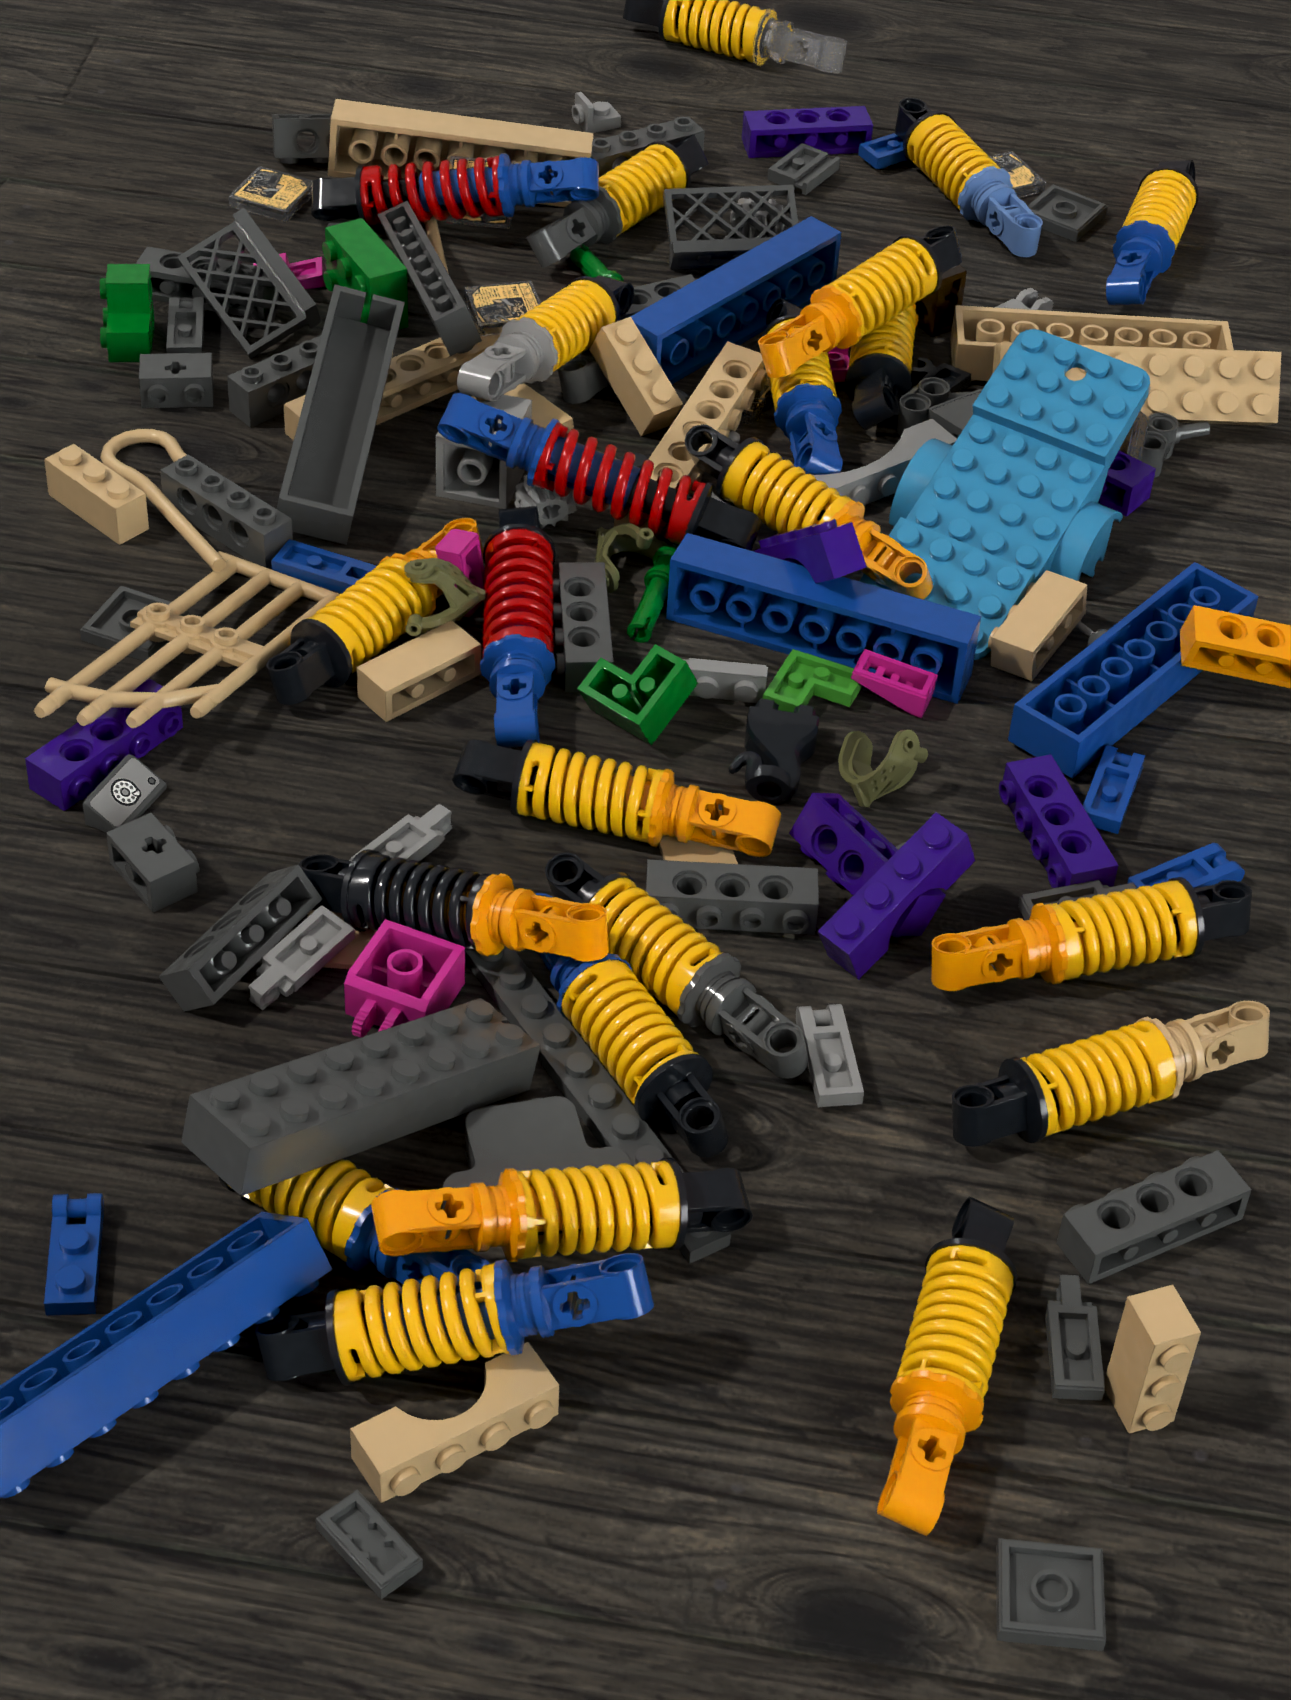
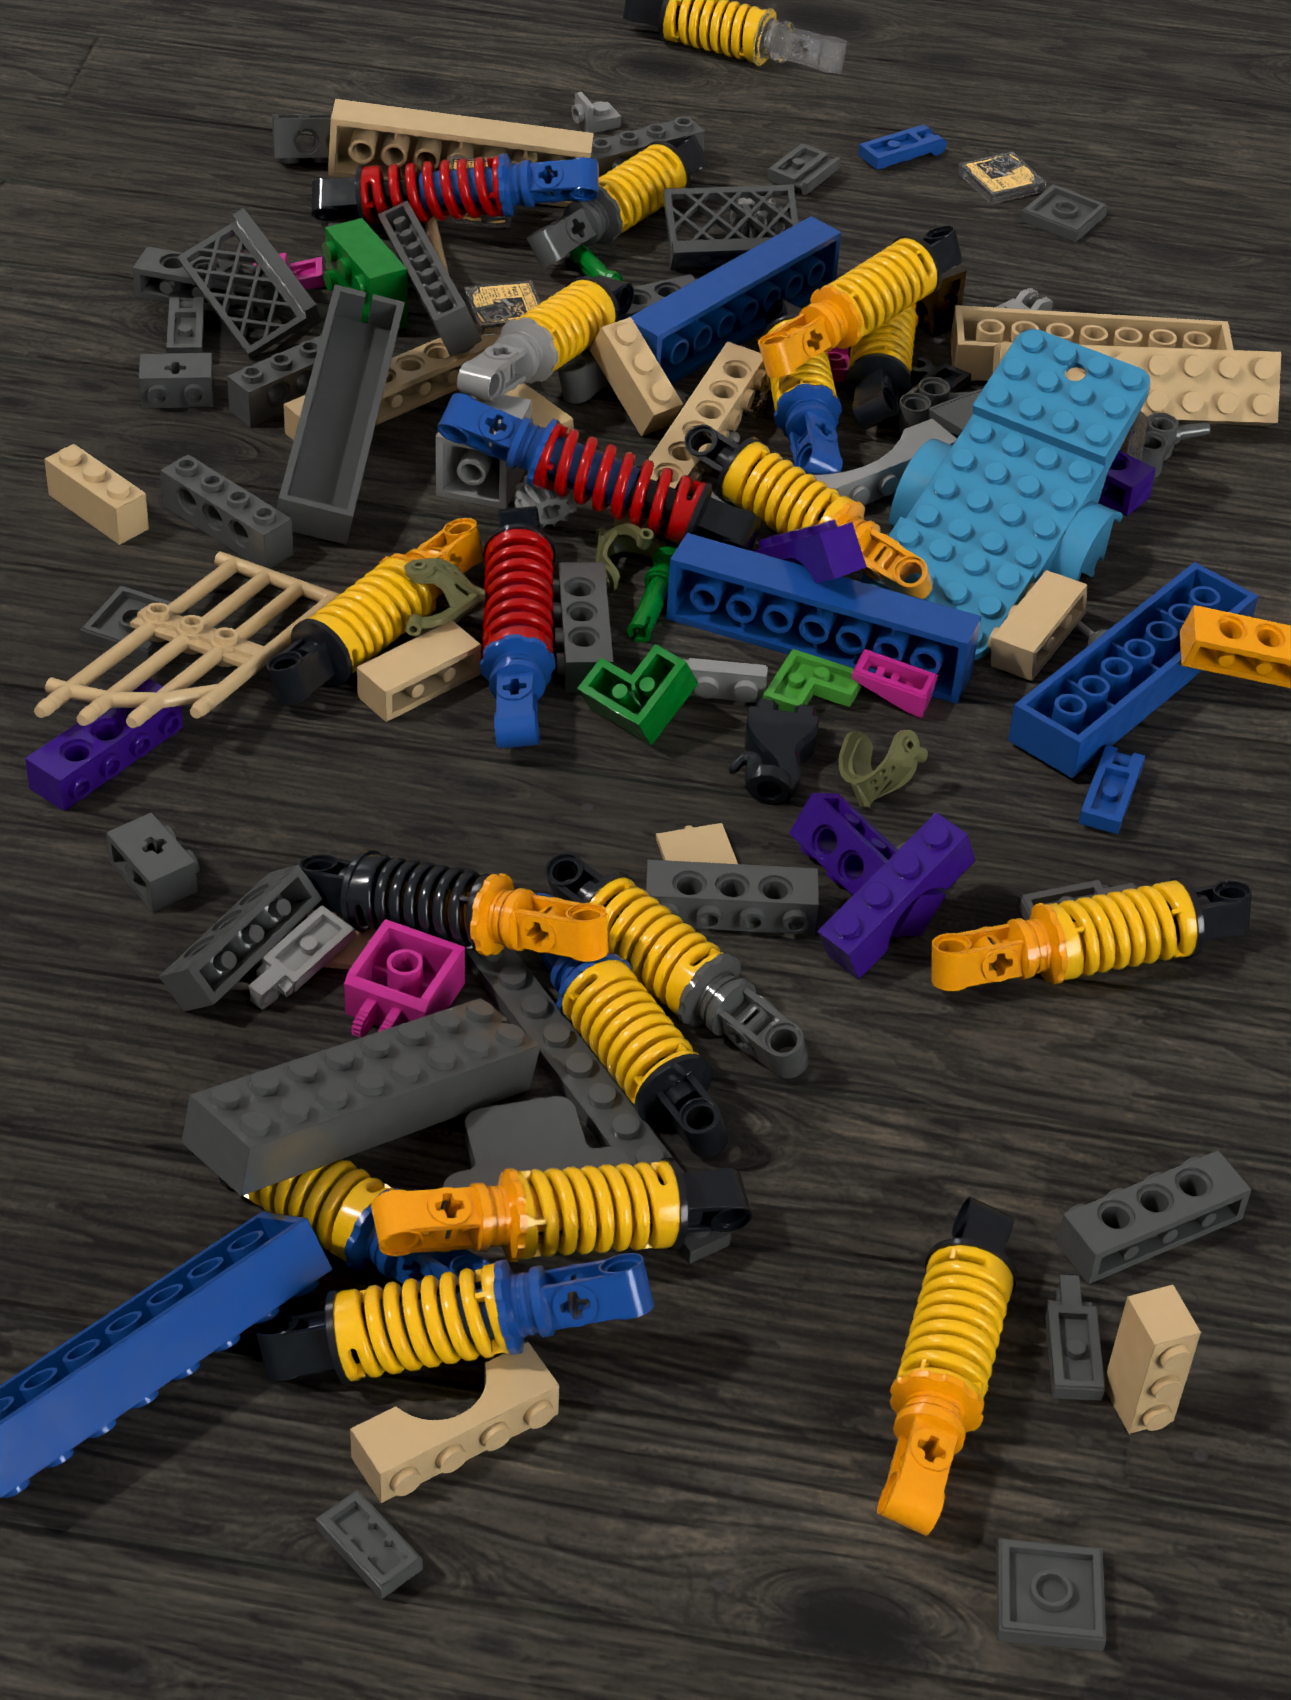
(74, 1255): blue plate -> none
(122, 795): slope -> none
(129, 312): green brick -> none
(153, 493): tan piece -> none
(272, 194): tile -> none
(319, 566): blue plate -> none
(414, 836): light grey hinge -> none
(464, 551): dark pink slope -> none
(613, 799): piece -> none
(827, 129): dark purple brick -> none
(830, 1056): light grey plate -> none
(966, 175): piece -> none
(1056, 823): dark purple brick -> none
(1106, 1074): piece -> none
(1152, 230): piece -> none
(1200, 868): blue plate -> none

